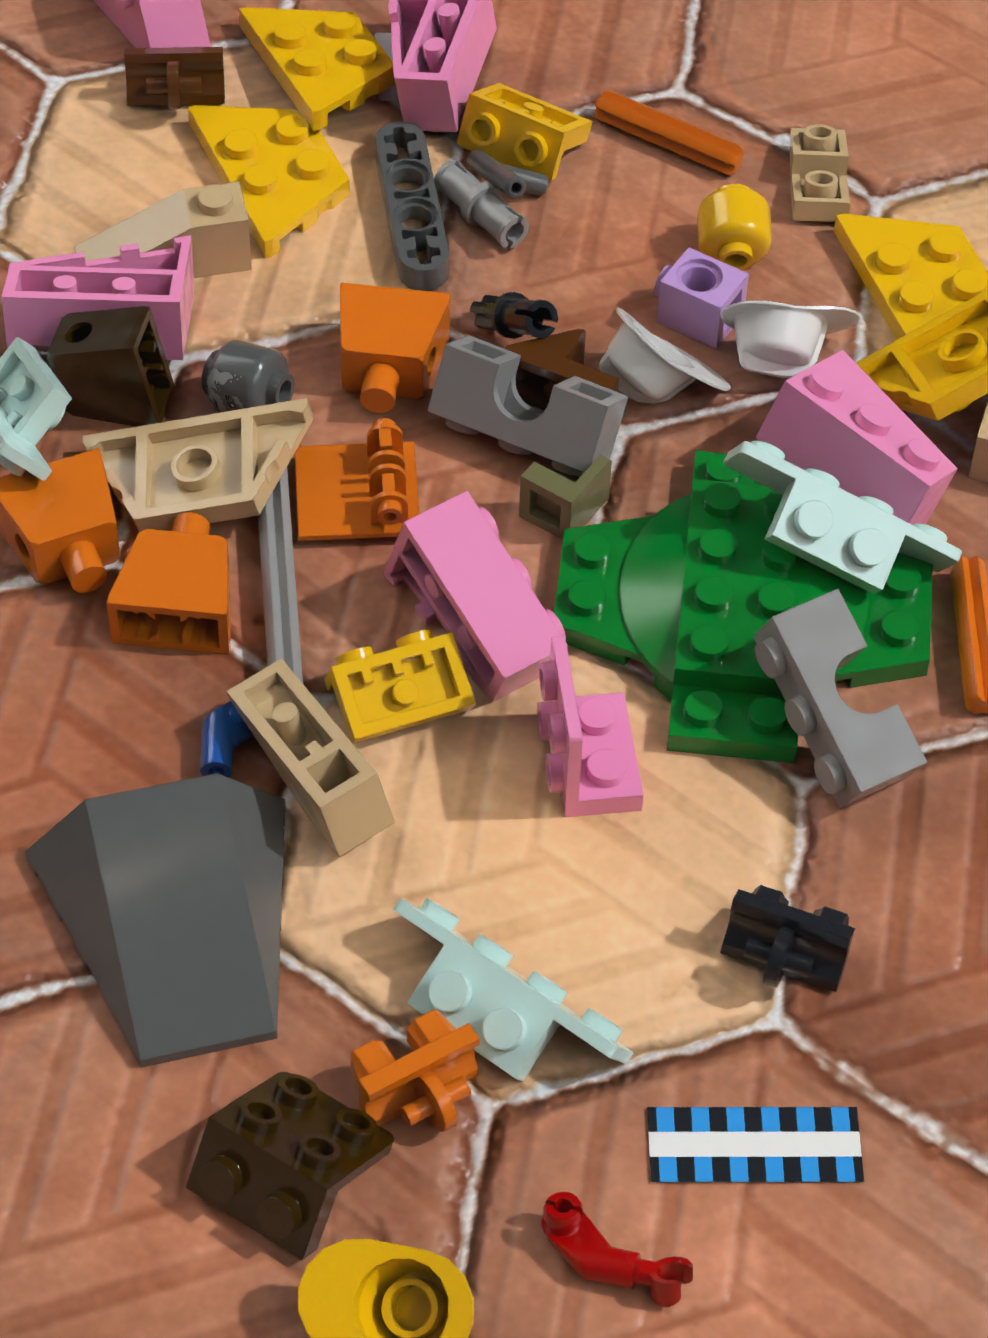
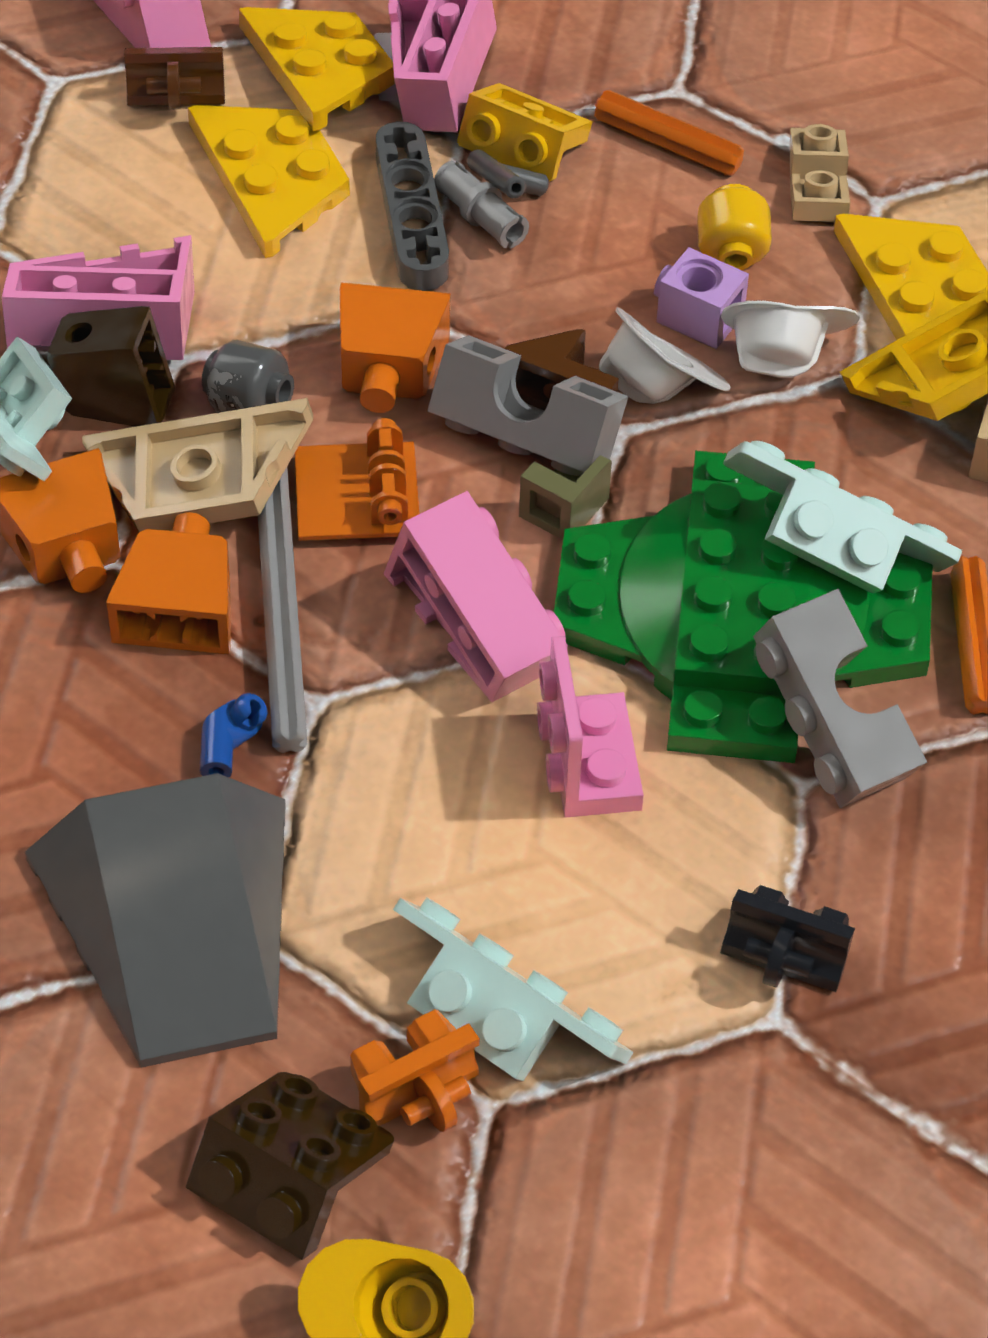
(209, 213): tan slope -> none
(313, 757): tan slope -> none
(400, 686): yellow bracket -> none
(514, 315): black axle -> none
(598, 1262): red arm -> none
(754, 1144): sticker -> none
(852, 430): bright pink wedge -> none

